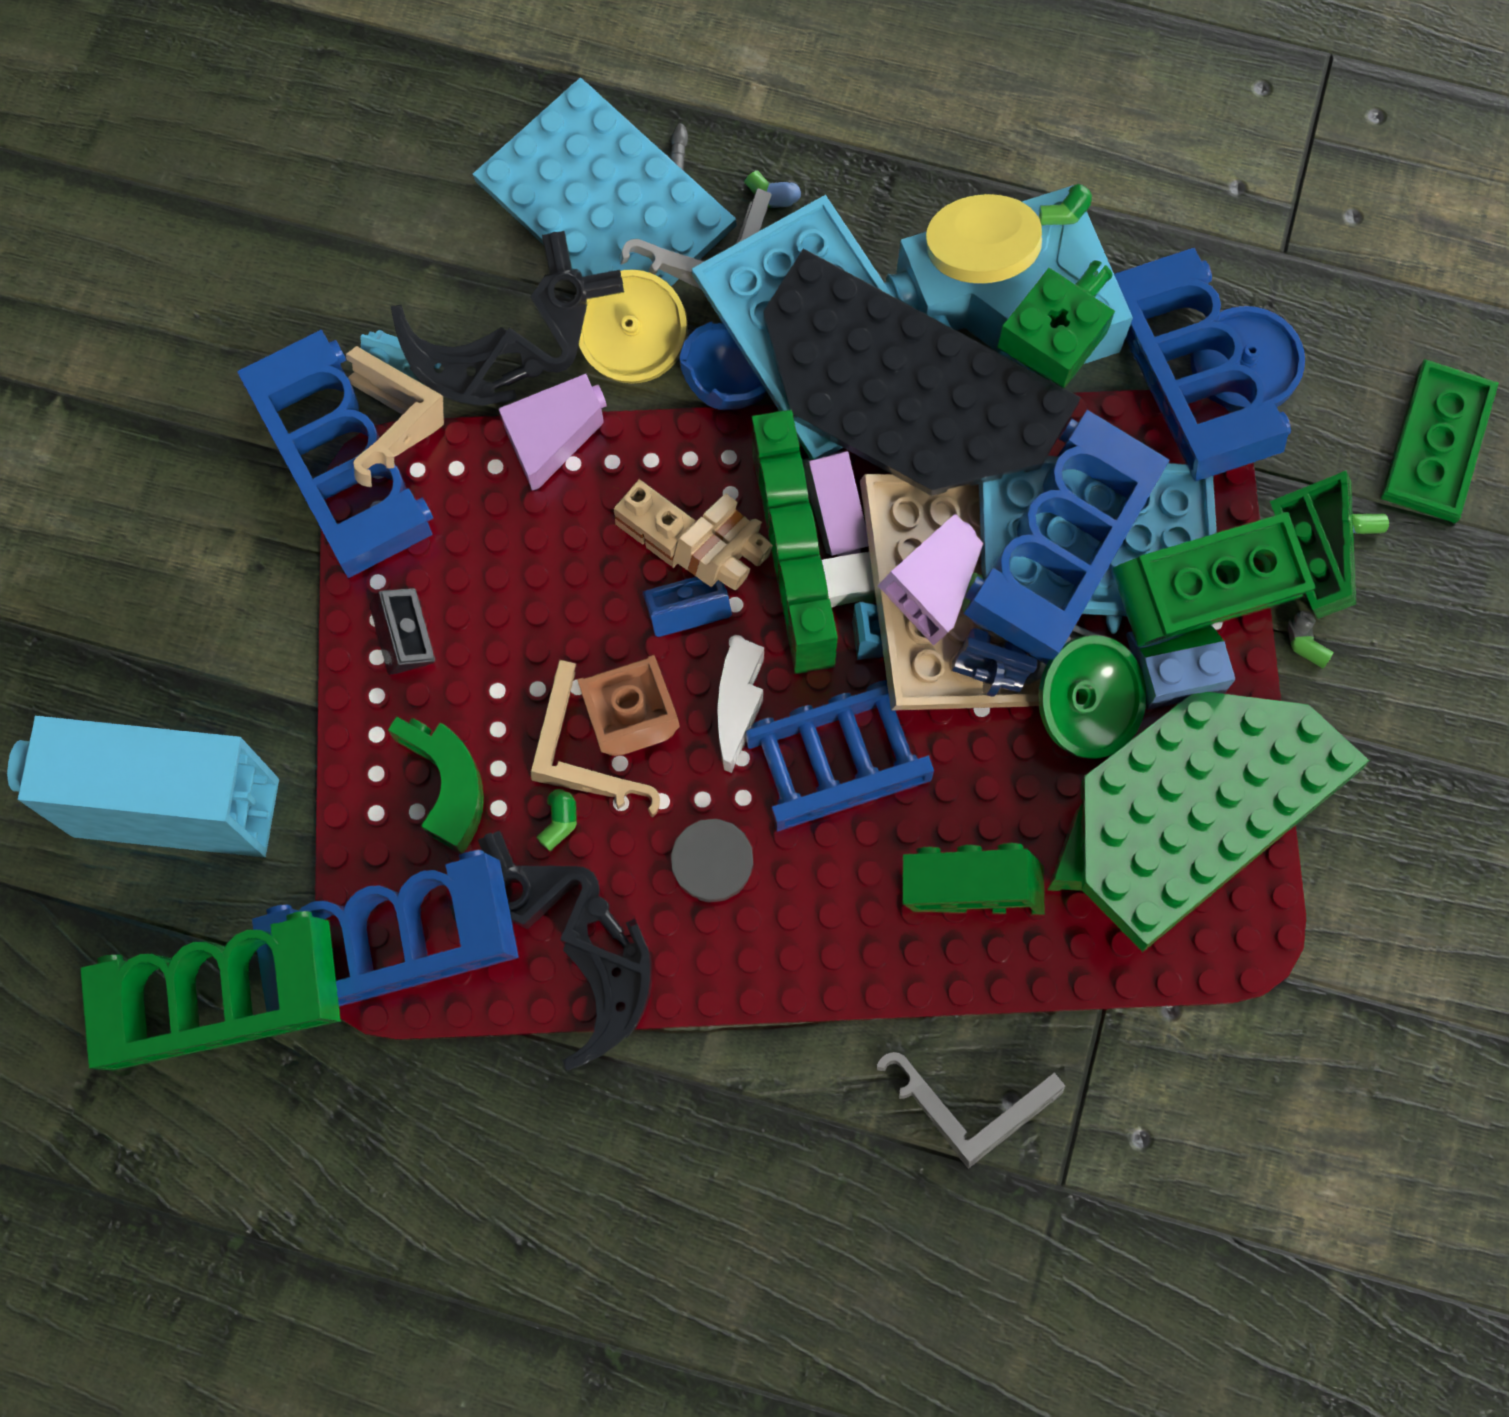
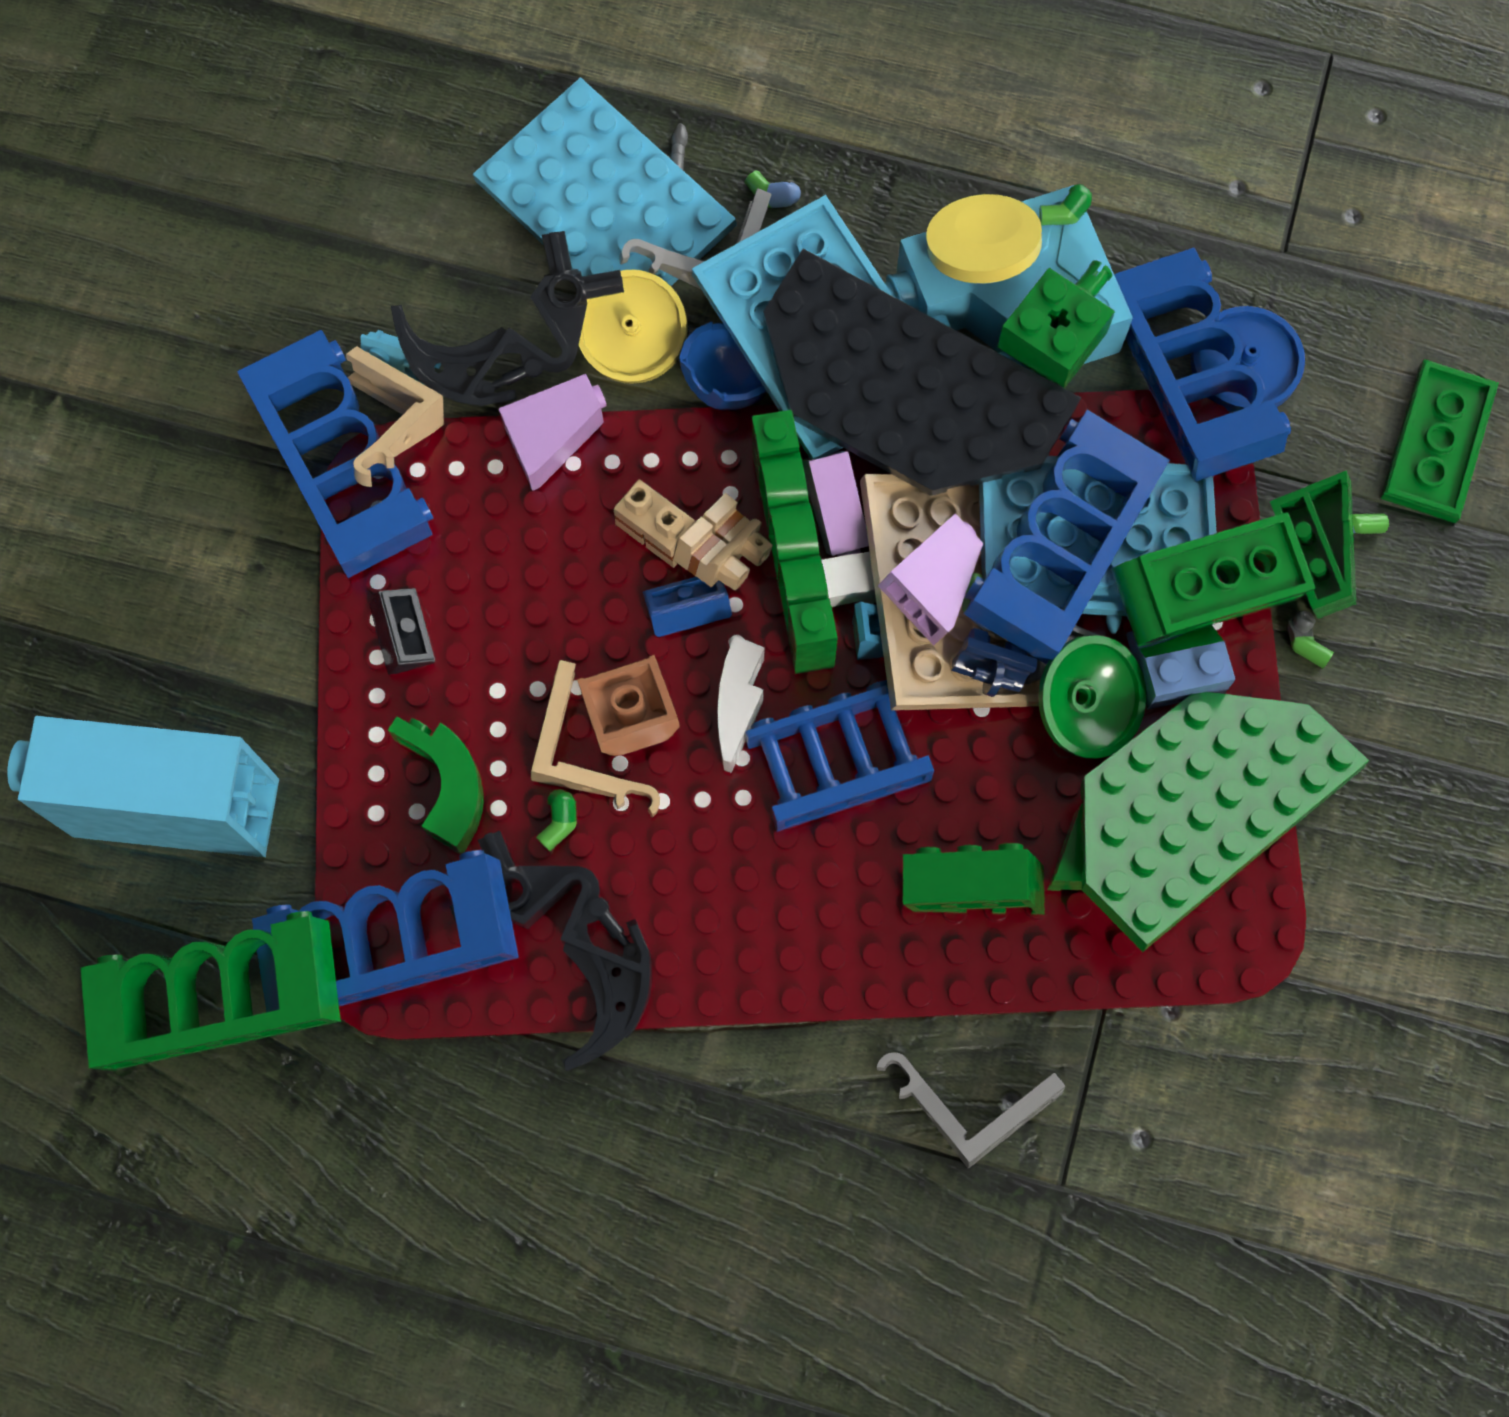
(712, 860): dark grey tile -> none

